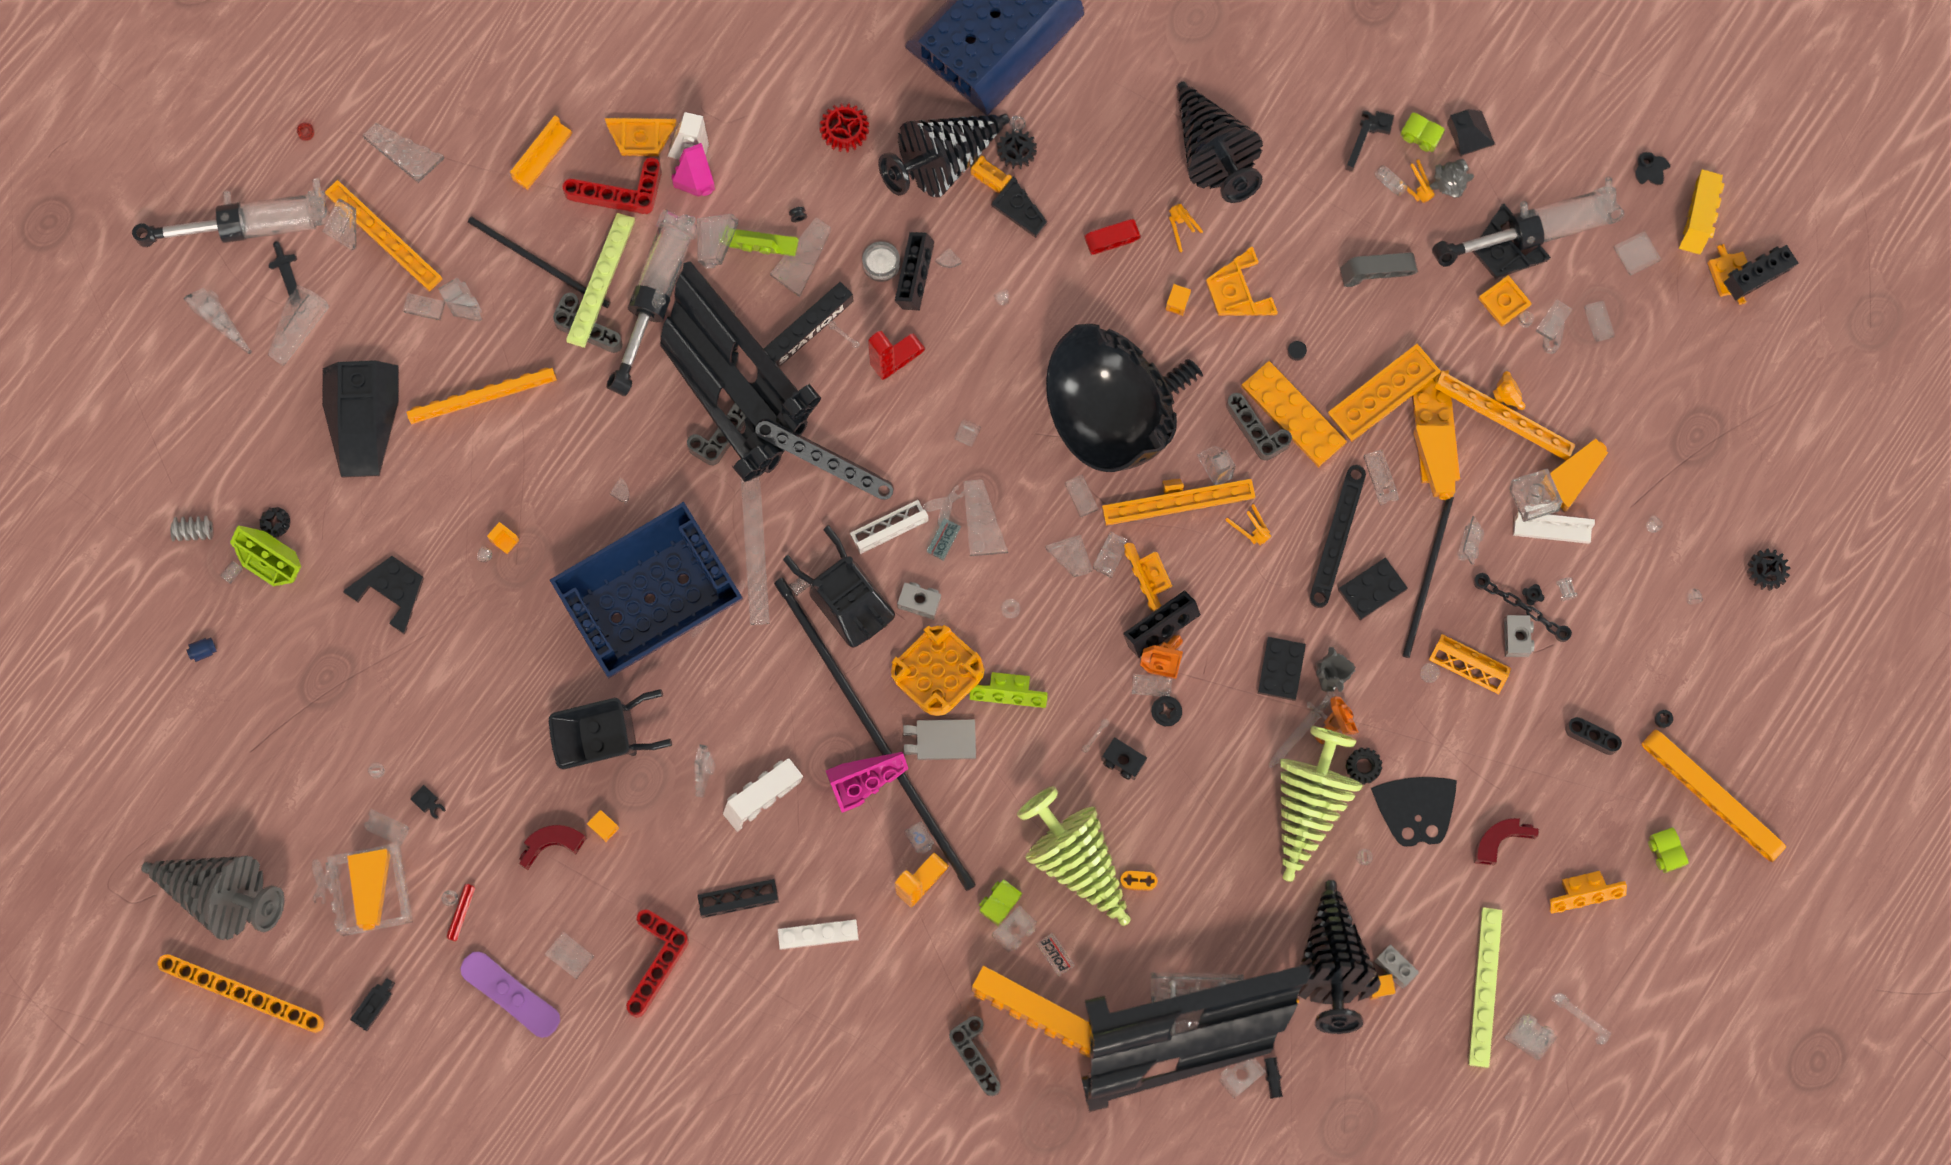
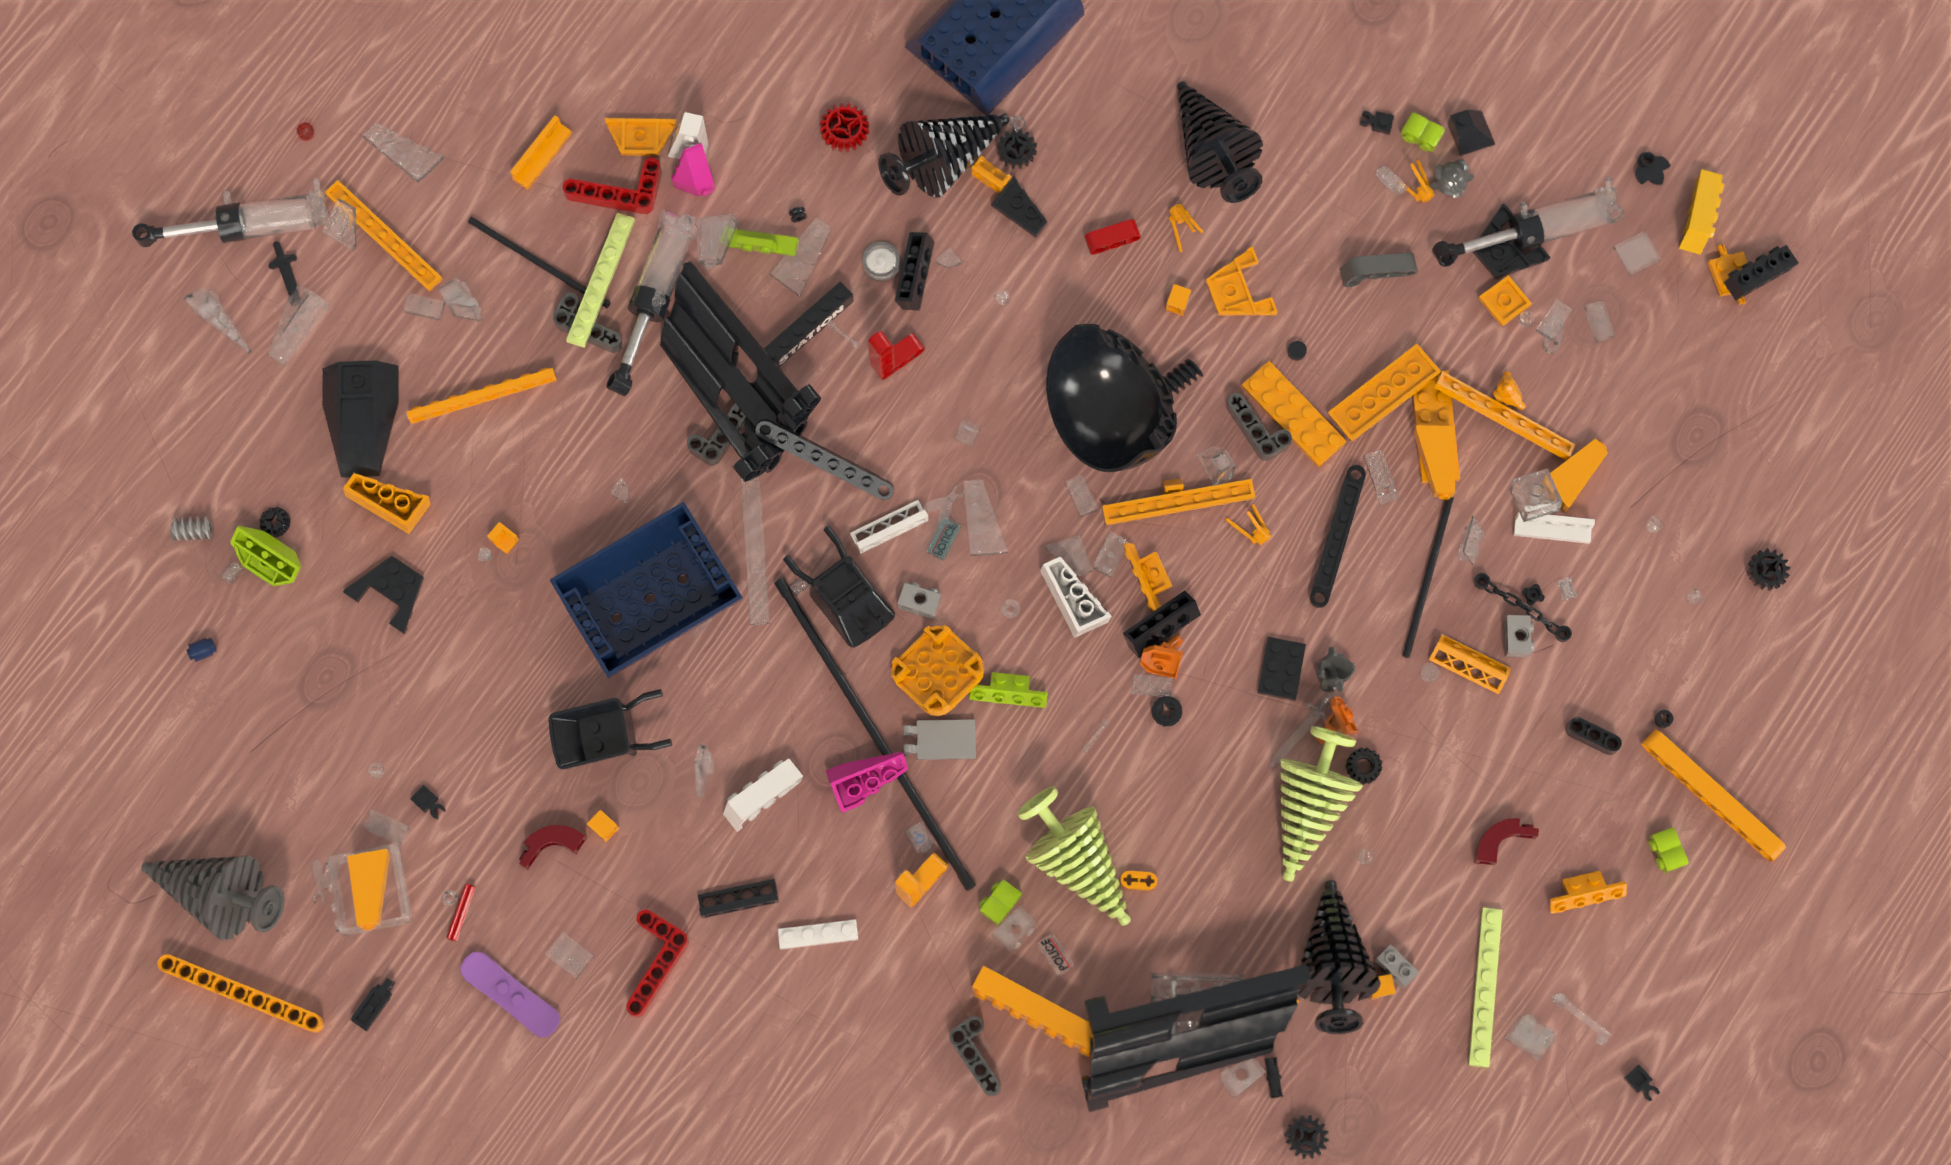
(390, 503): none -> light orange wedge
(1074, 600): none -> white wedge
(1117, 749): black brick -> none
(1300, 1128): none -> black gear
(1367, 127): black hinge -> none
(1372, 589): black plate -> none
(1423, 796): black piece -> none
(1640, 1080): none -> black plate

